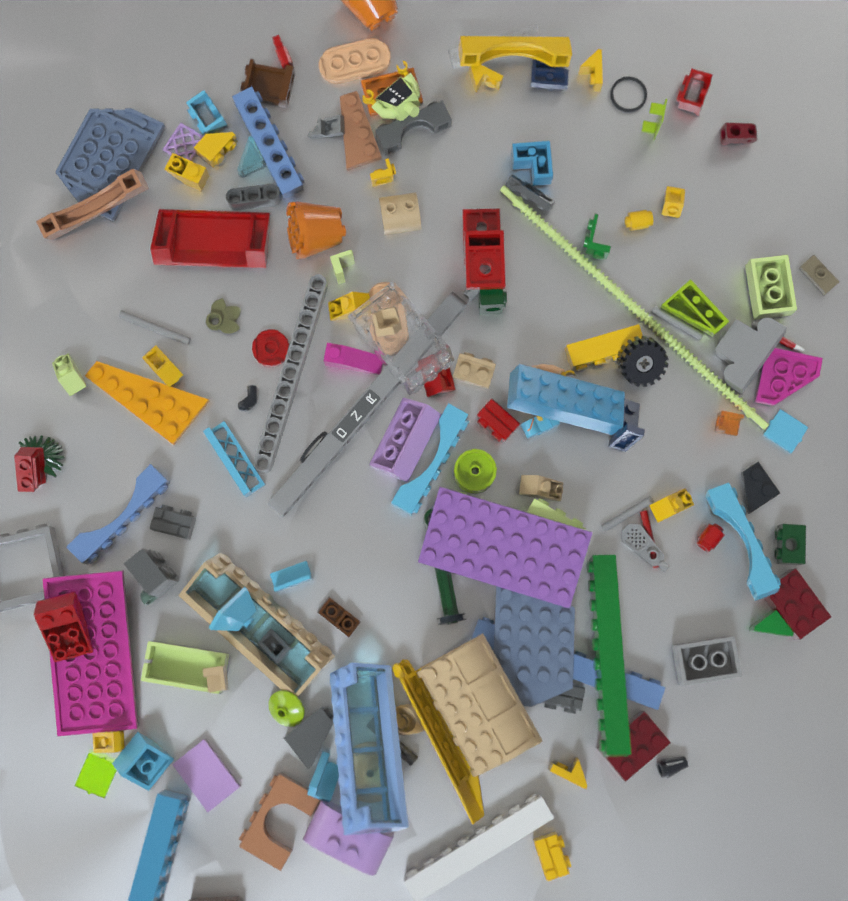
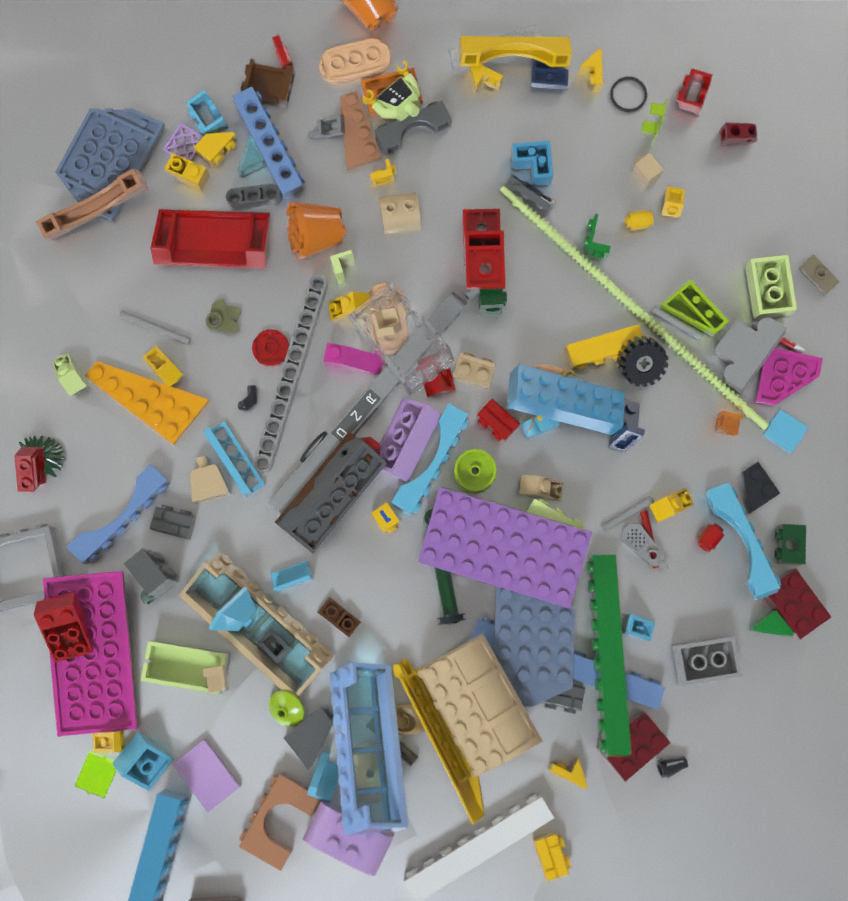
(207, 482): none -> tan torso
(332, 491): none -> dark grey piece
(386, 518): none -> yellow brick
(638, 627): none -> medium azure slope
(647, 169): none -> tan brick

